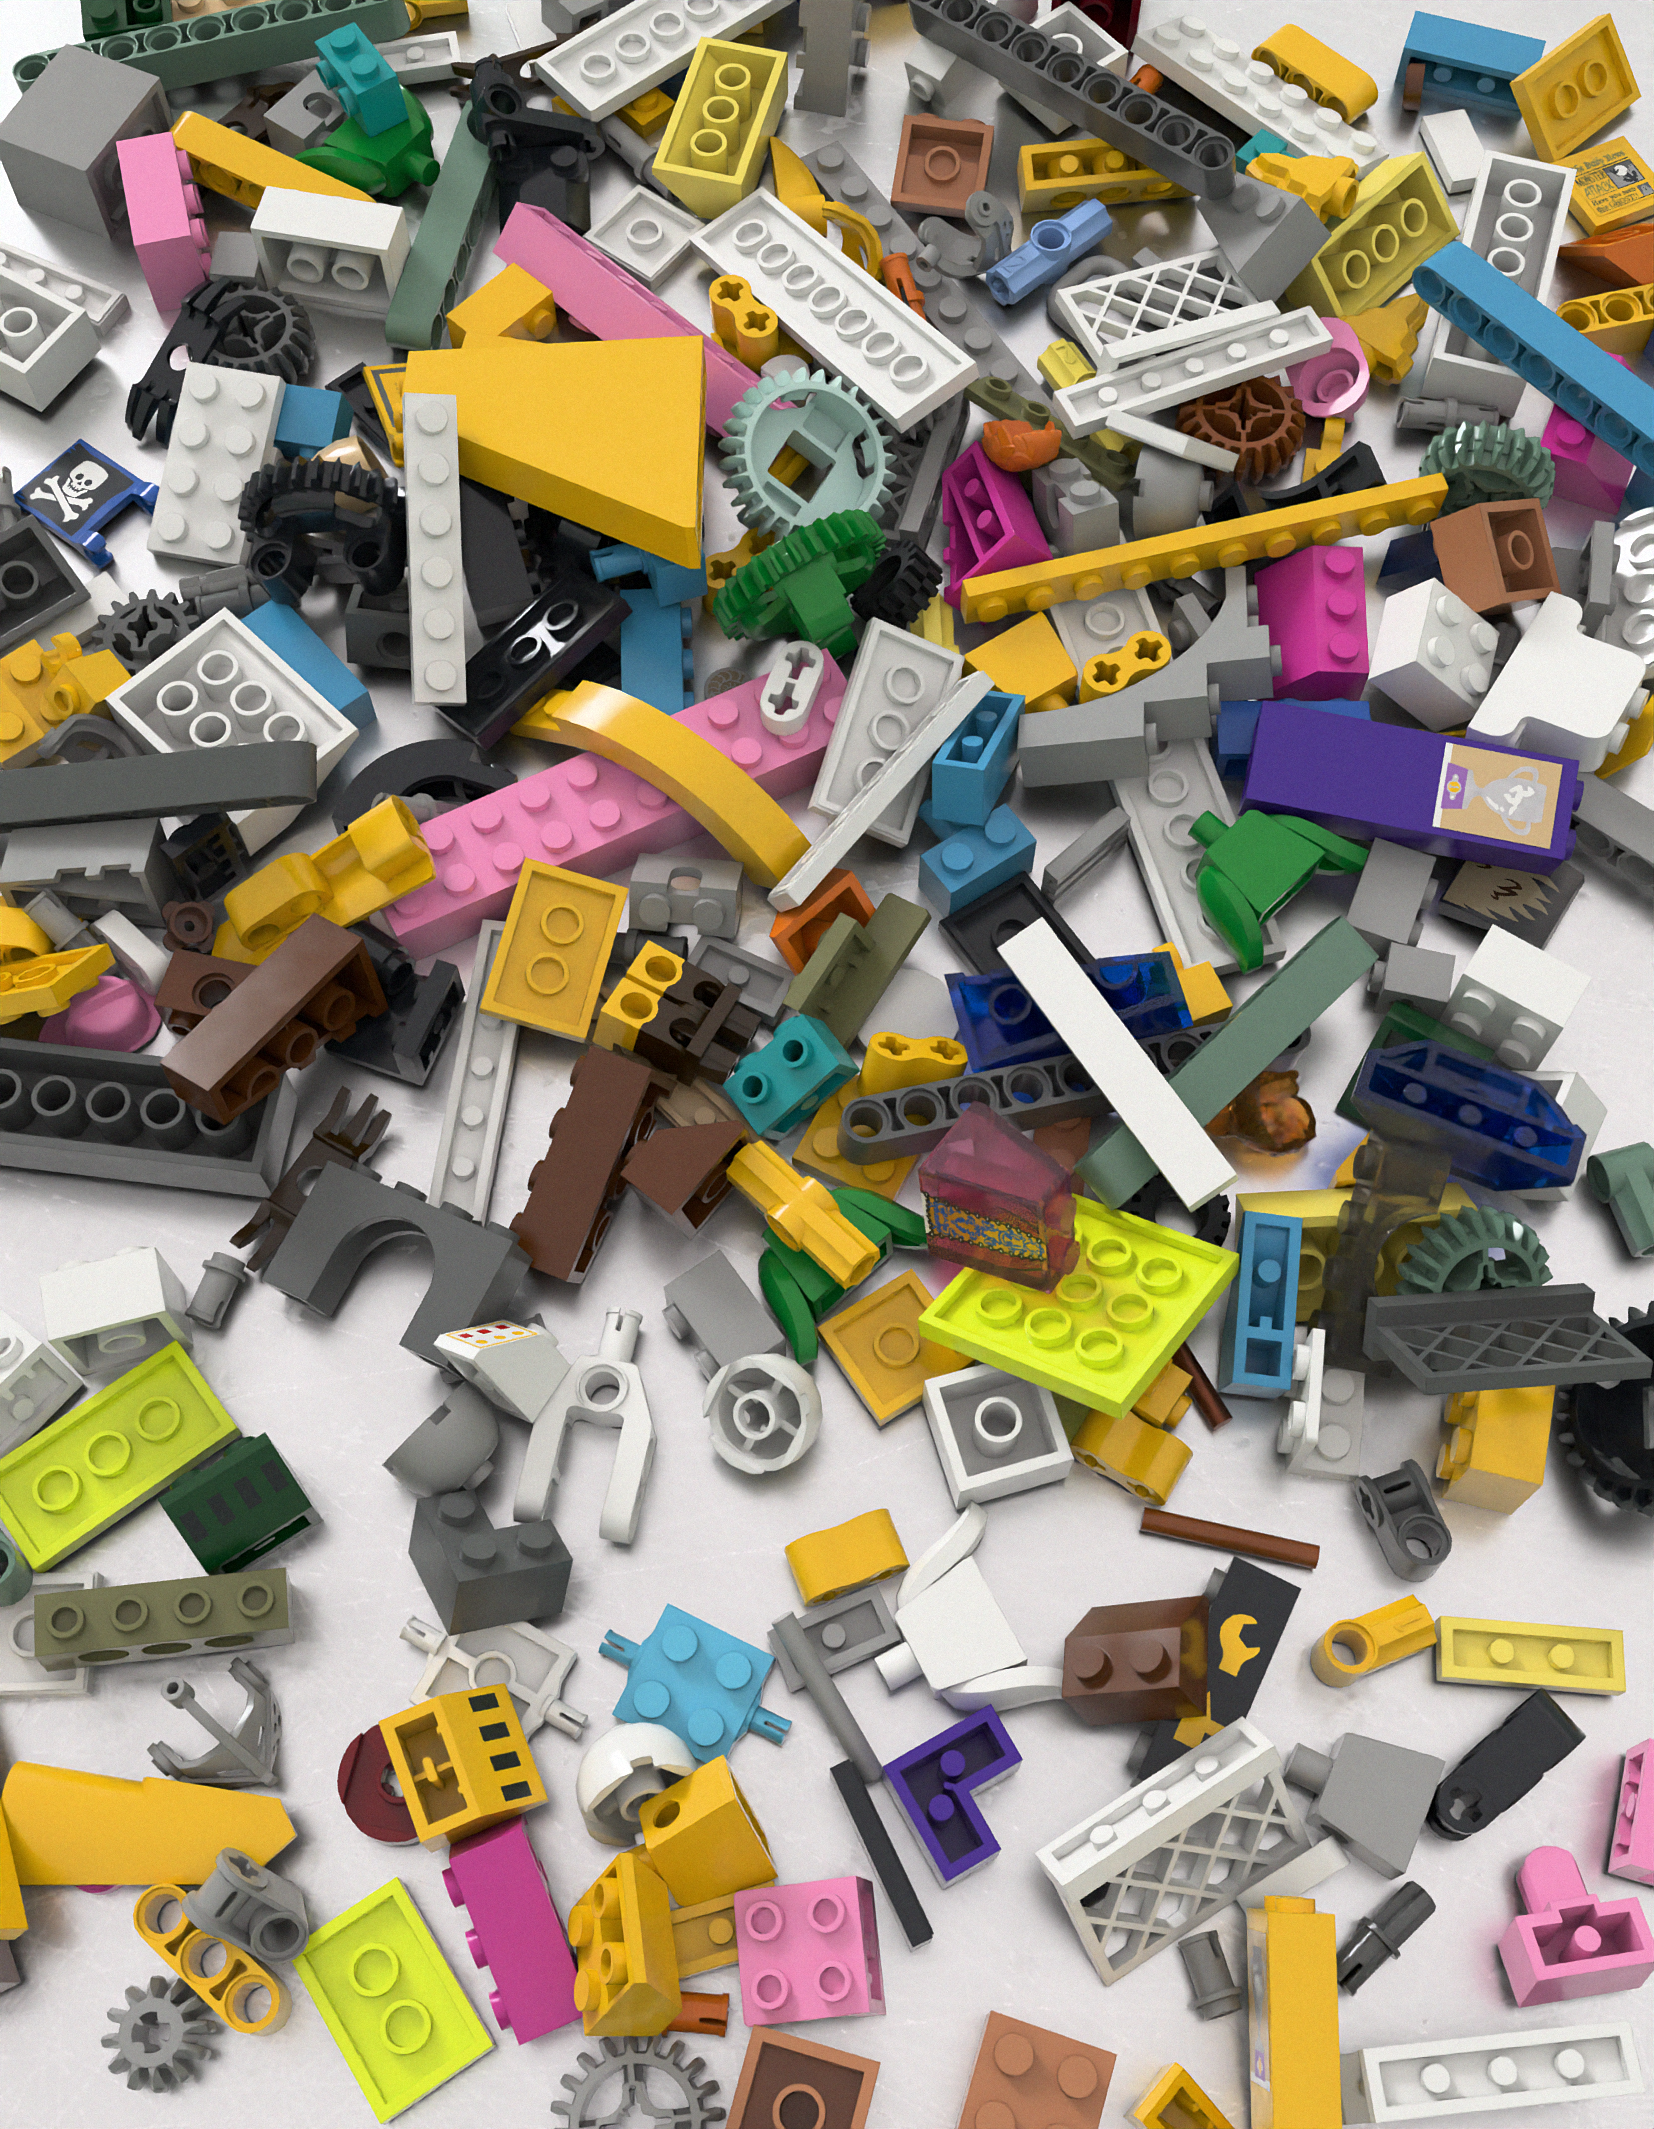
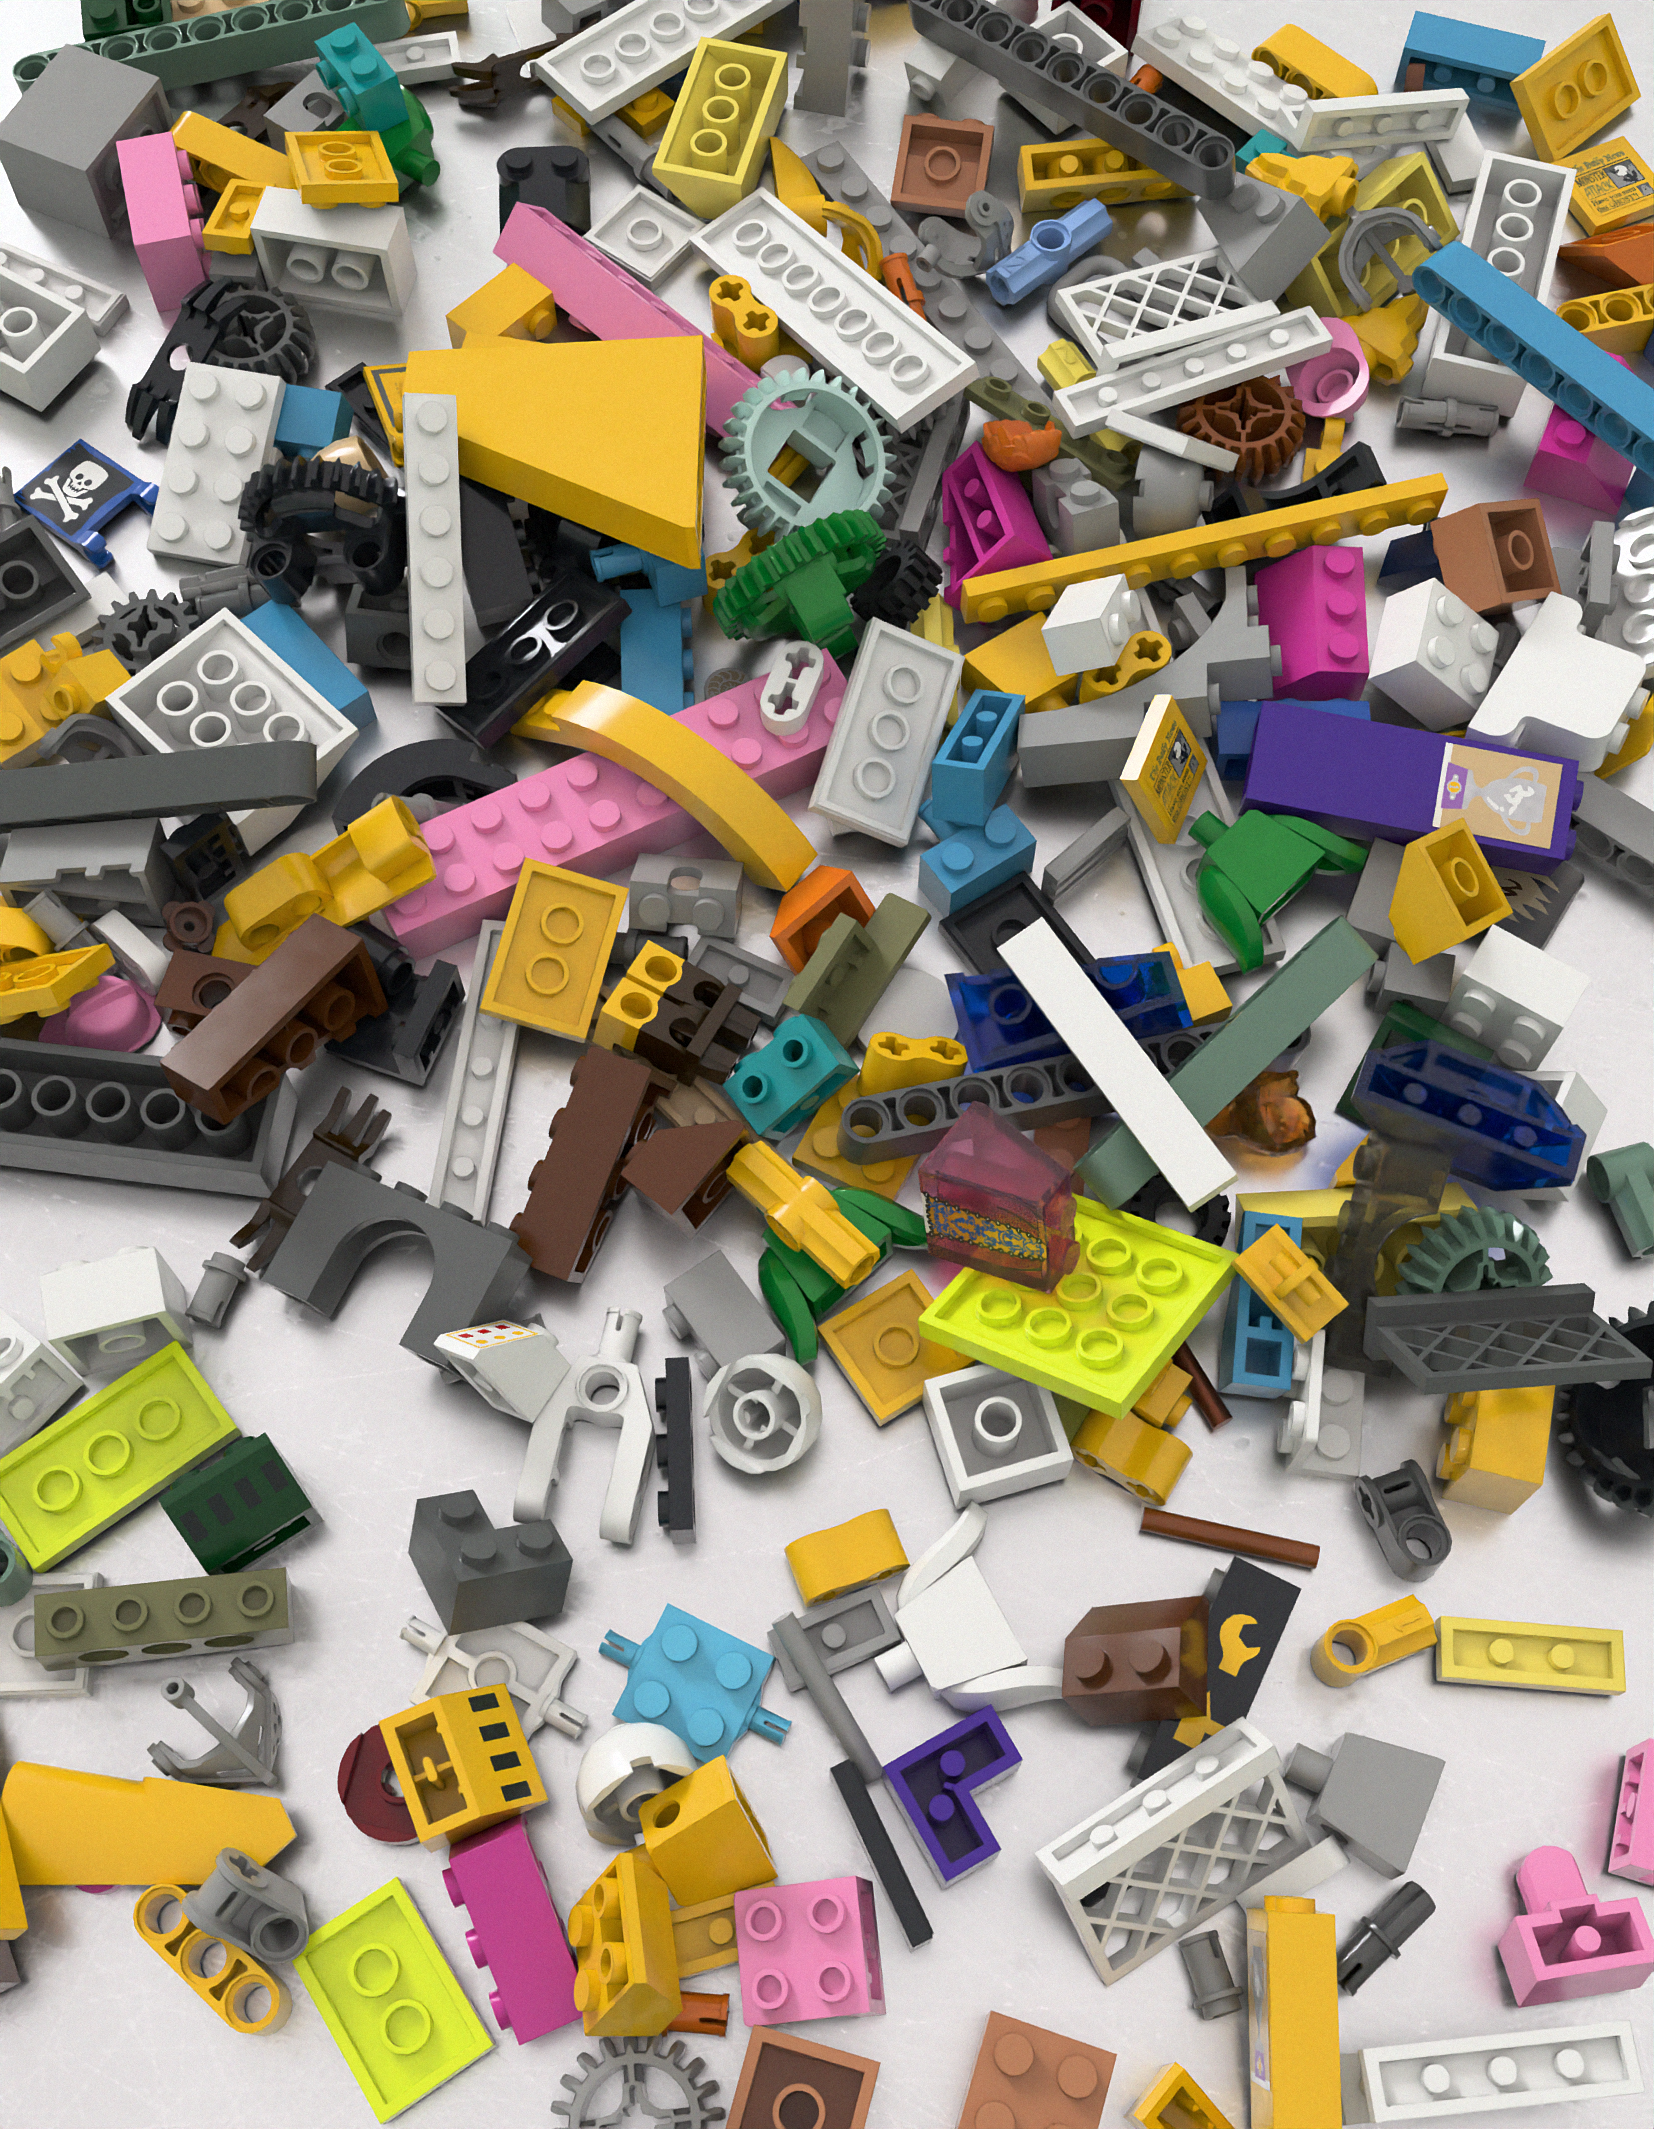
(149, 2060): light grey gear -> none
(231, 220): none -> yellow plate
(341, 168): none -> yellow plate
(443, 244): sand green beam -> none
(448, 1446): light grey cylinder -> none
(505, 122): black piece -> none
(676, 1451): none -> black plate
(879, 791): white tile -> none
(1091, 624): none -> white brick
(1164, 769): none -> yellow tile
(1289, 1283): none -> yellow hips
(1368, 234): none -> light grey helmet
(1373, 119): none -> white fence
(1444, 893): none -> yellow slope
(1489, 466): sand green gear -> none
(1503, 1767): black piece -> none

